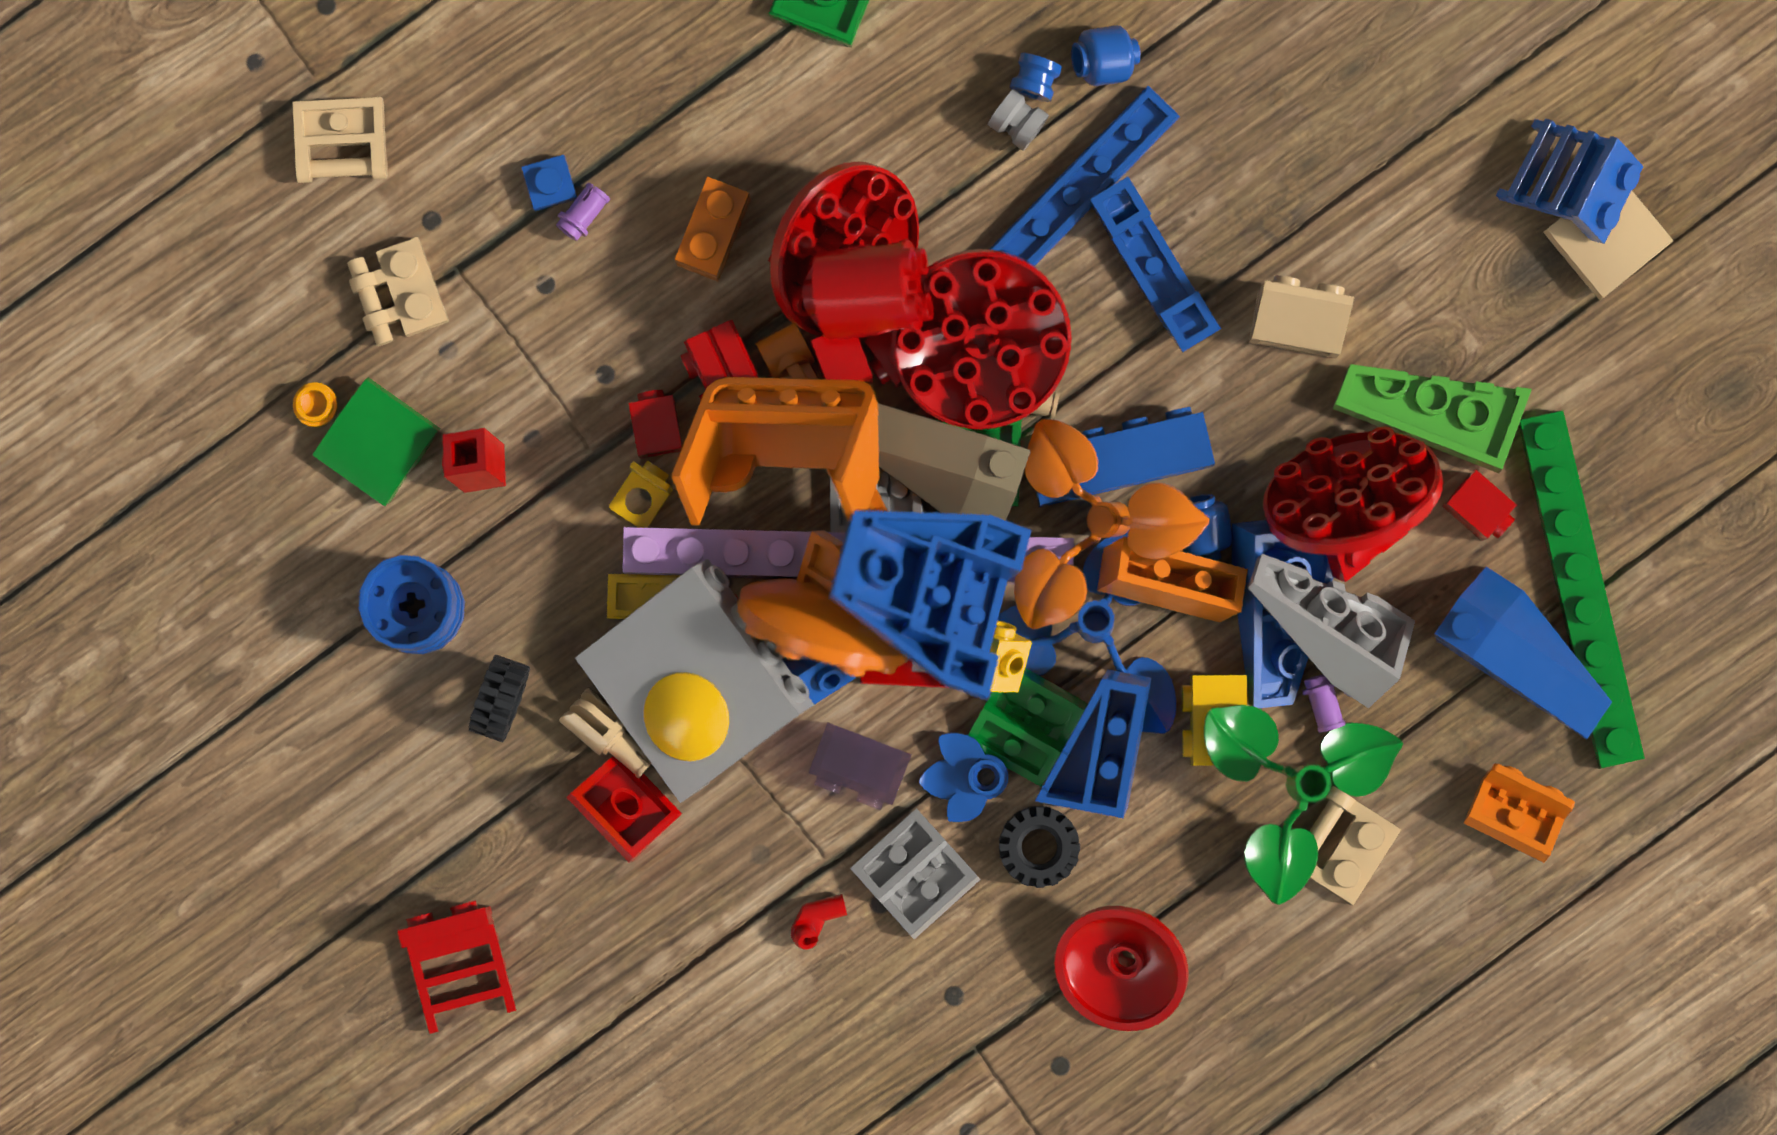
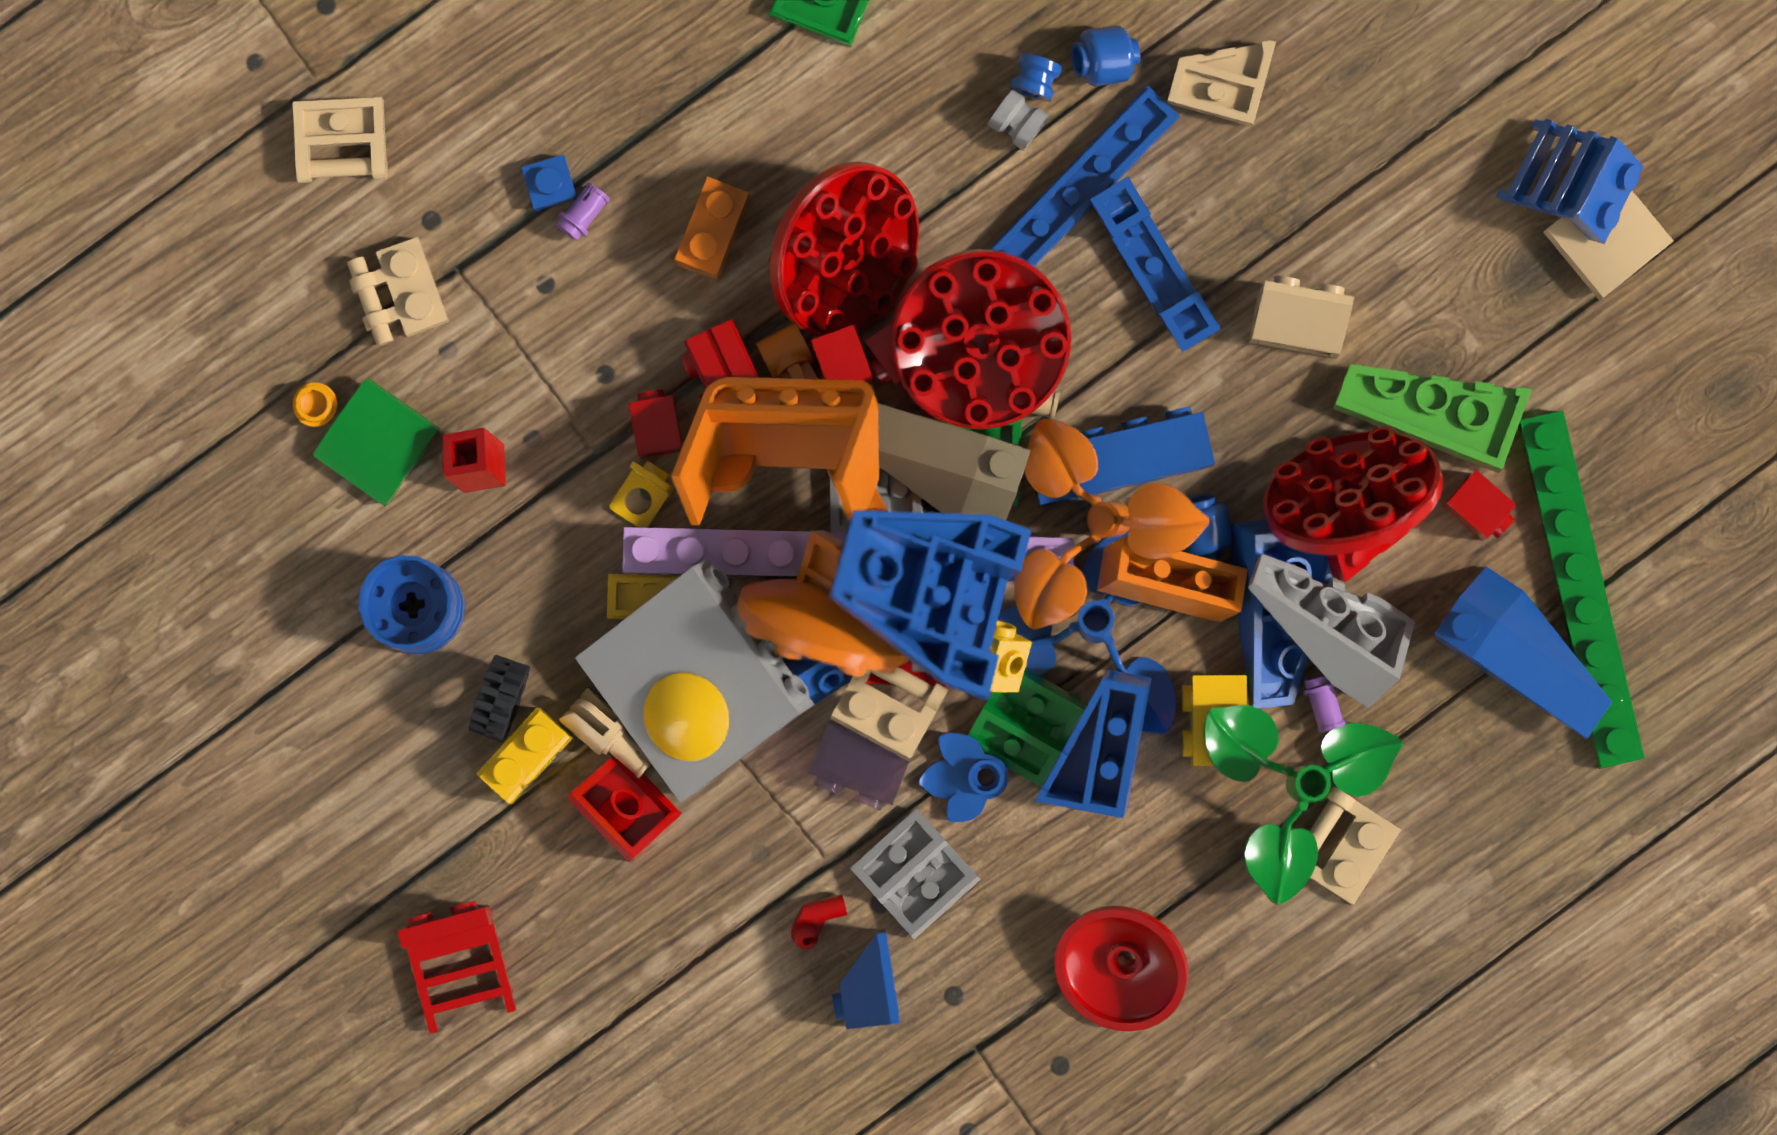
(524, 755): none -> yellow brick
(867, 290): red cylinder -> none
(868, 989): none -> blue slope
(884, 718): none -> tan plate
(1039, 874): black tyre -> none
(1223, 82): none -> tan wing
(1519, 811): orange bracket -> none

